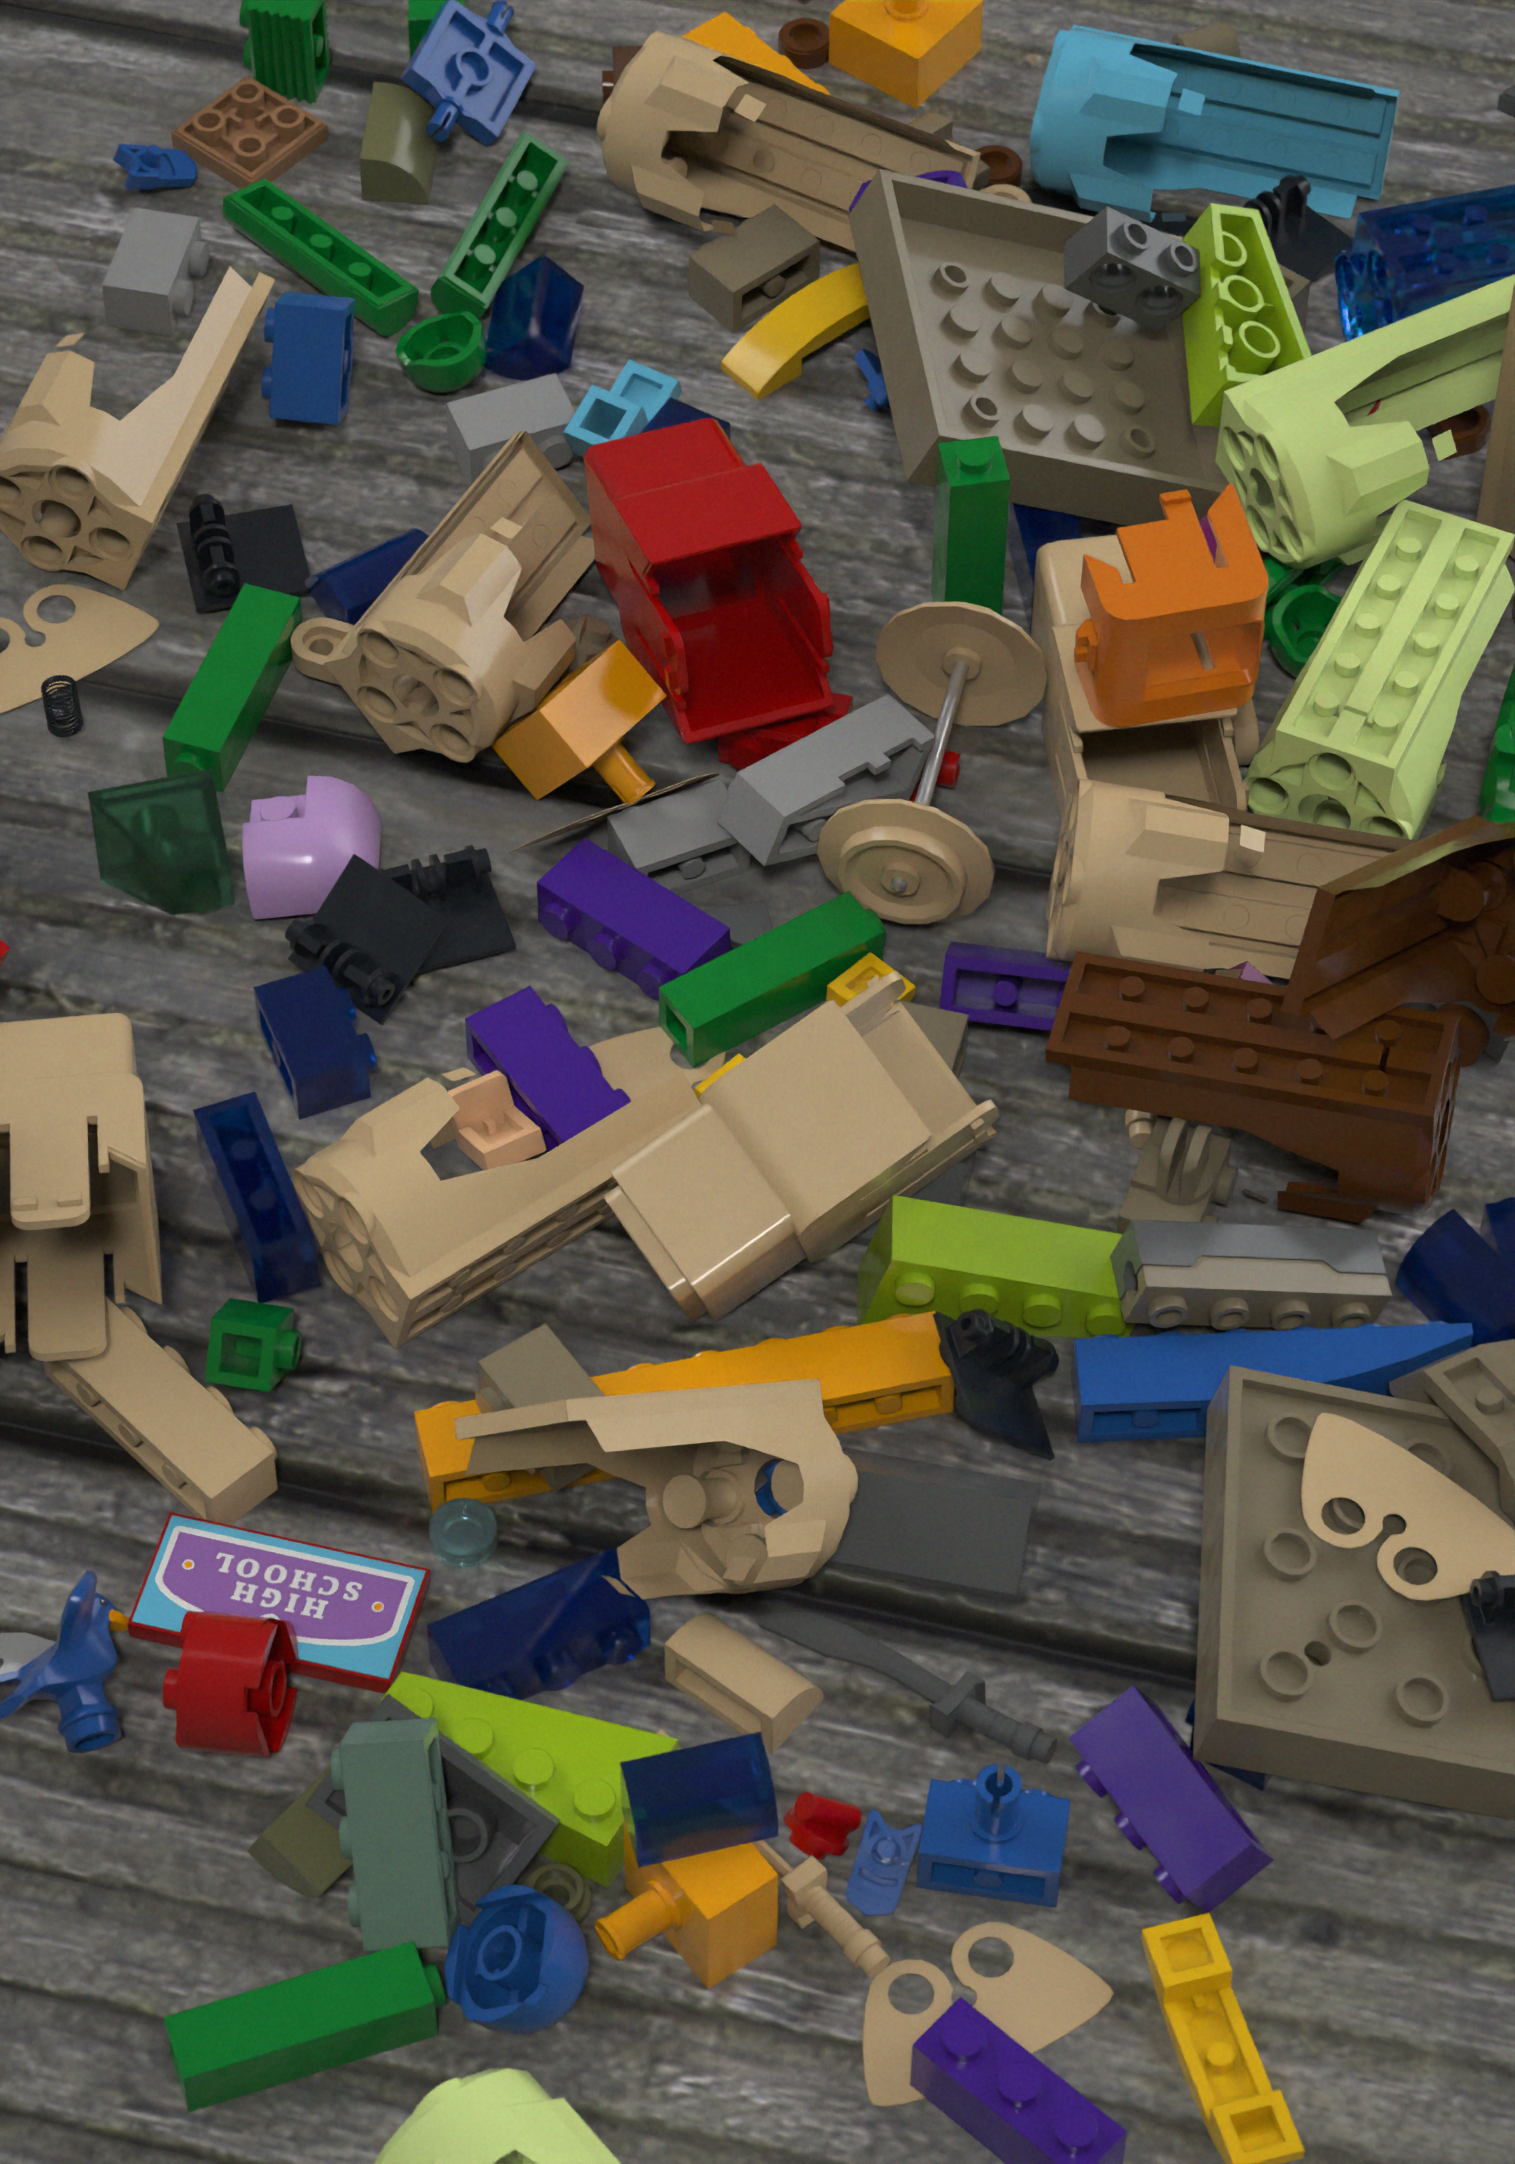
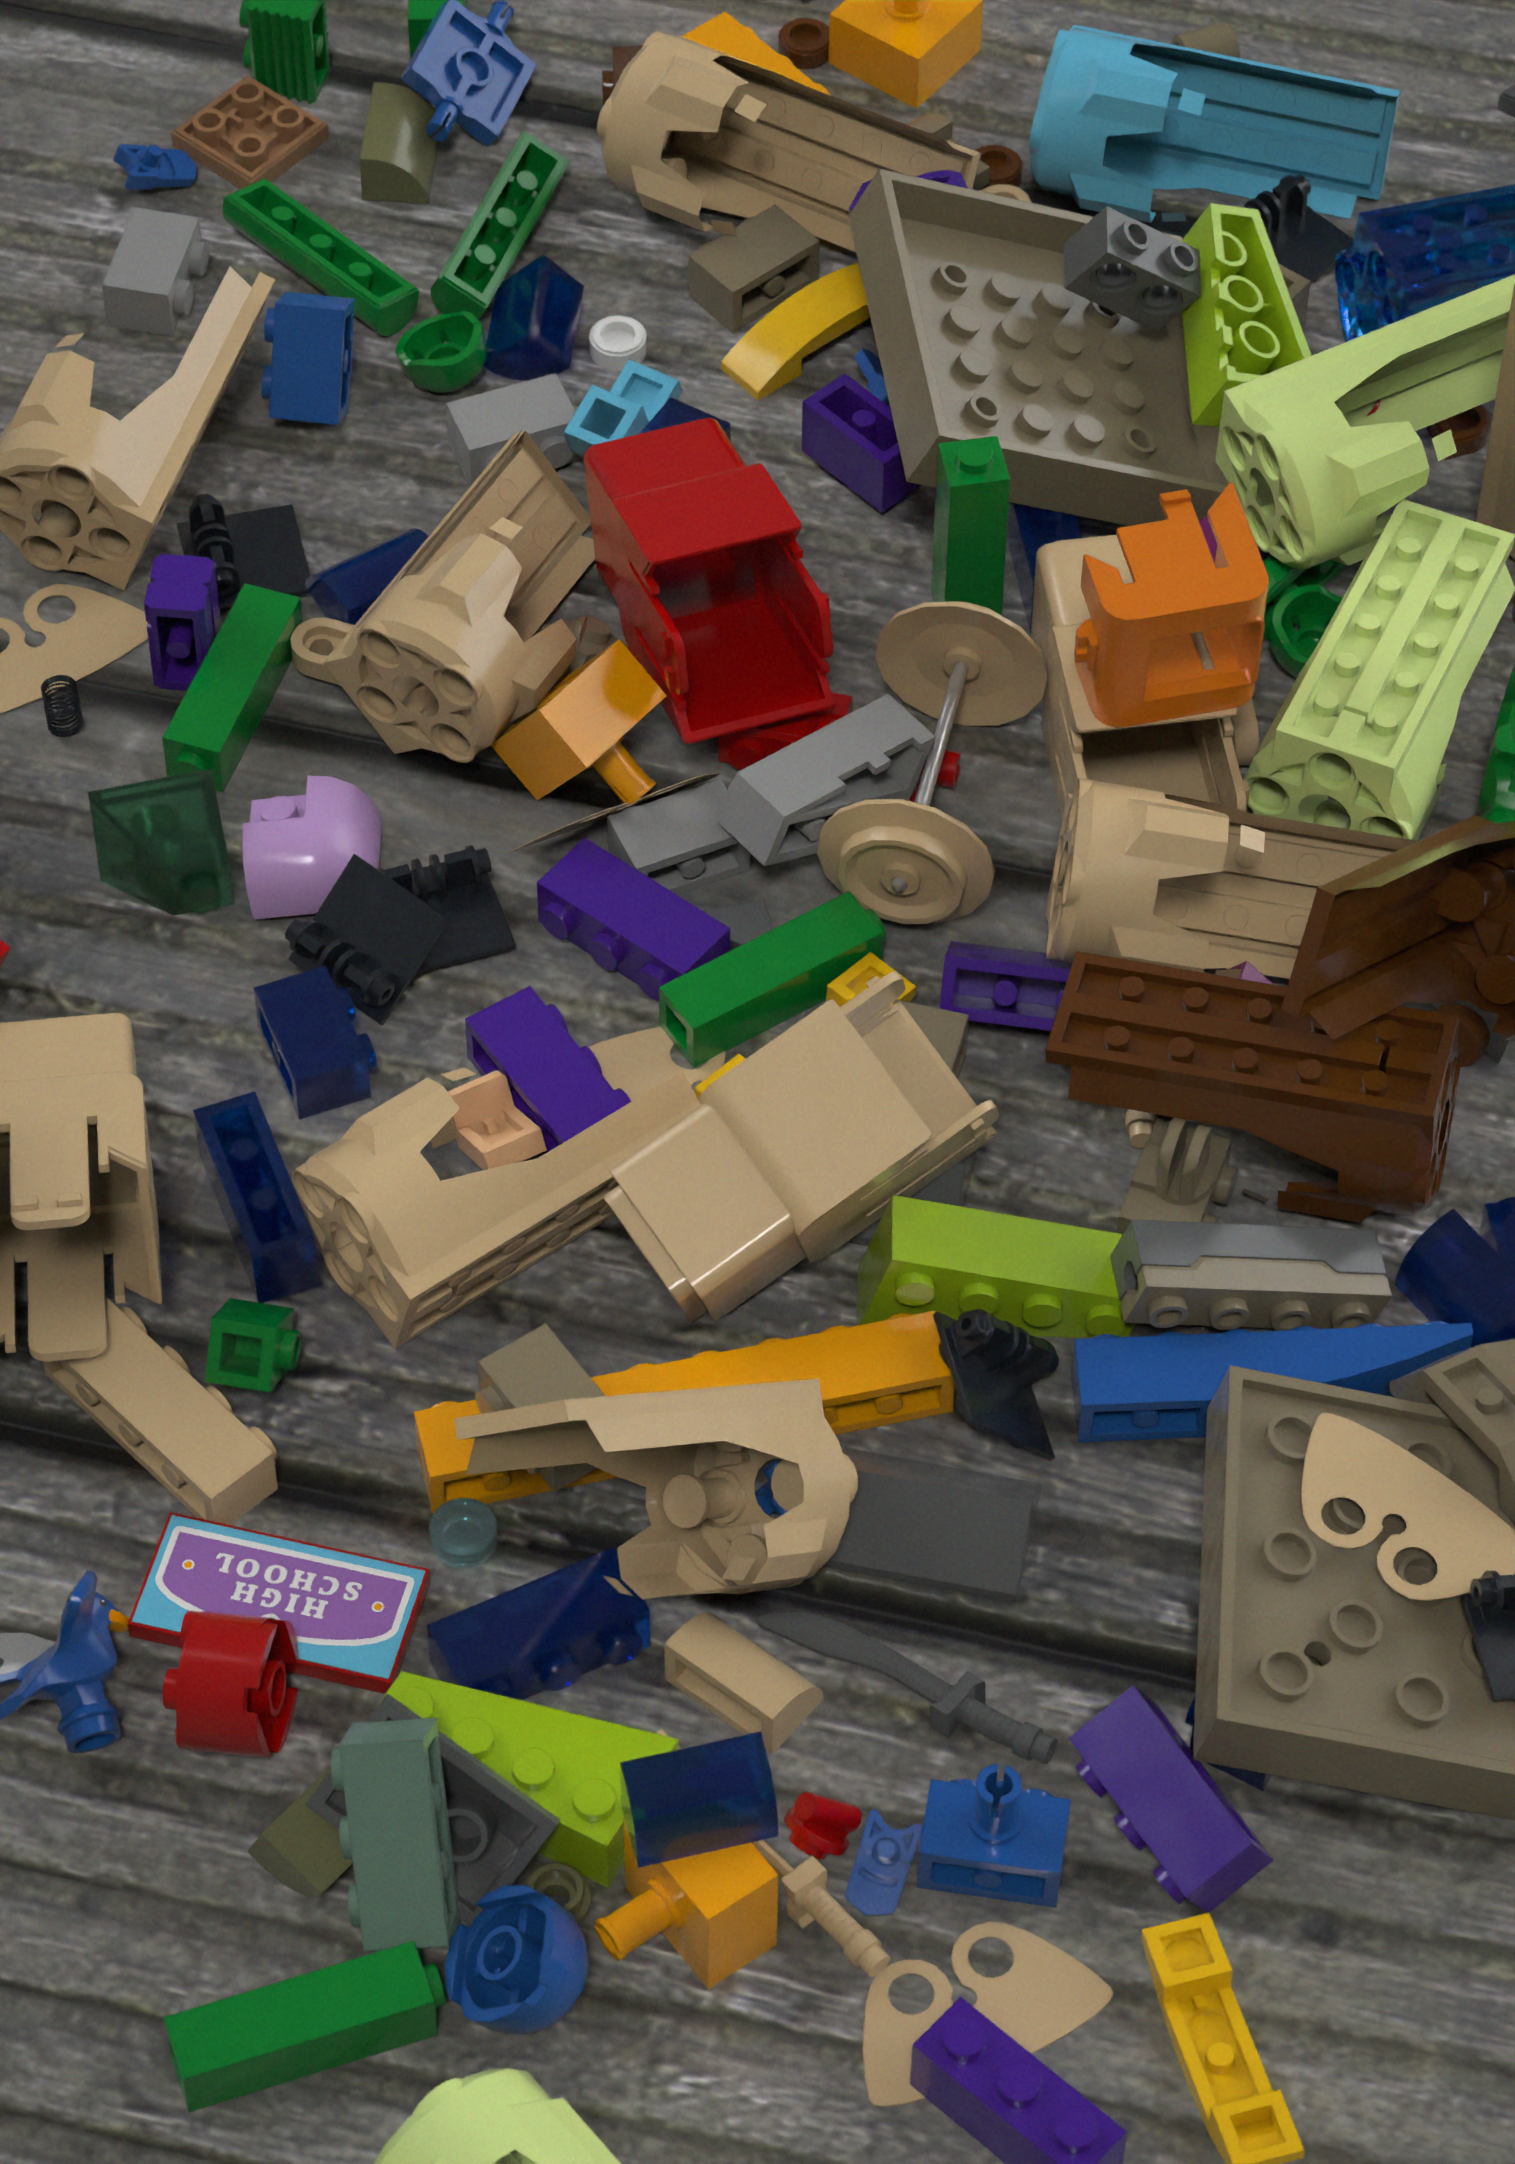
(180, 617): none -> dark purple brick
(616, 341): none -> white tile
(855, 441): none -> dark purple brick

